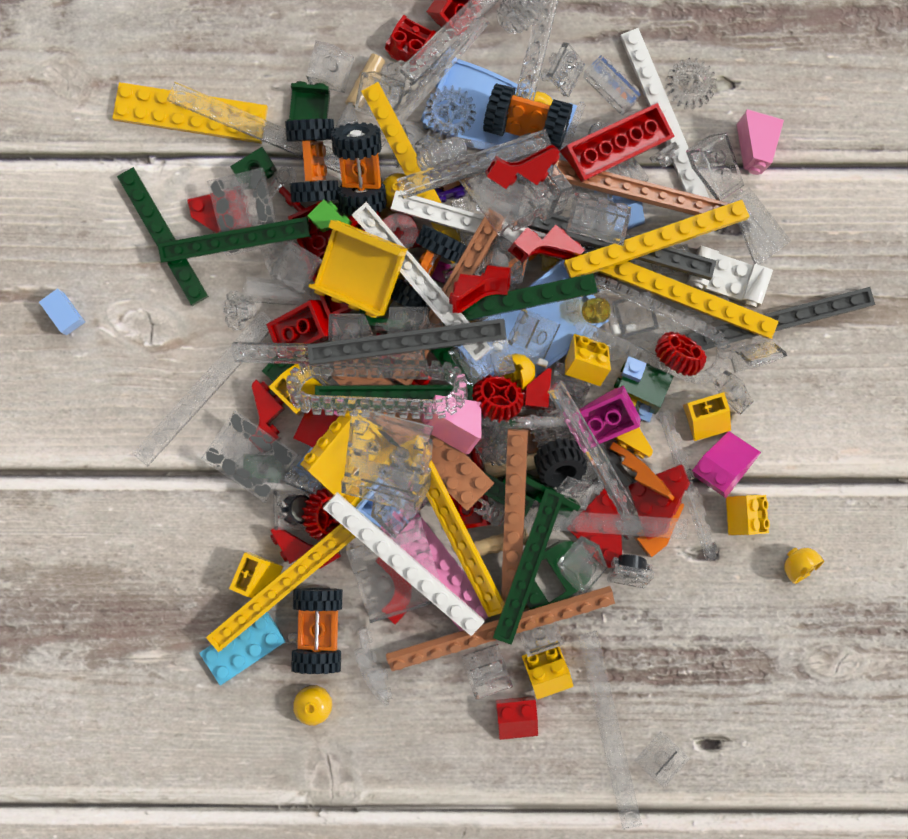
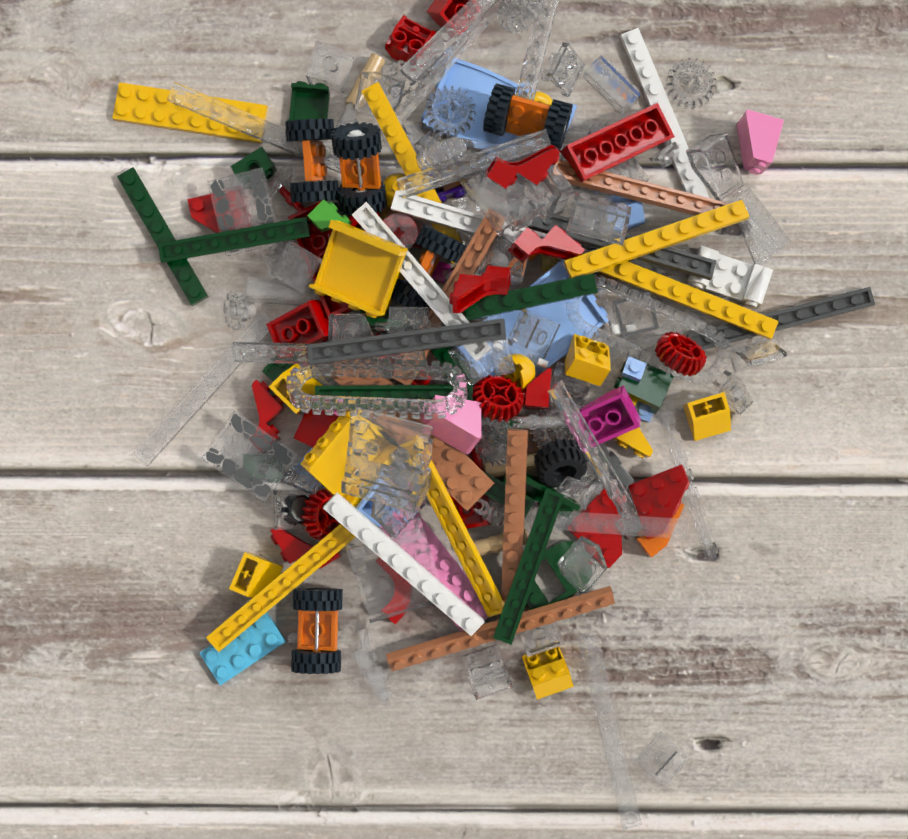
(62, 311): light blue panel -> none
(312, 705): yellow cylinder -> none
(517, 717): red slope -> none
(573, 125): clear bar -> none
(596, 310): clear yellow head -> none
(630, 571): clear piece -> none
(645, 475): orange slope -> none
(725, 463): dark pink slope -> none
(747, 515): yellow slope -> none
(802, 563): yellow cylinder -> none

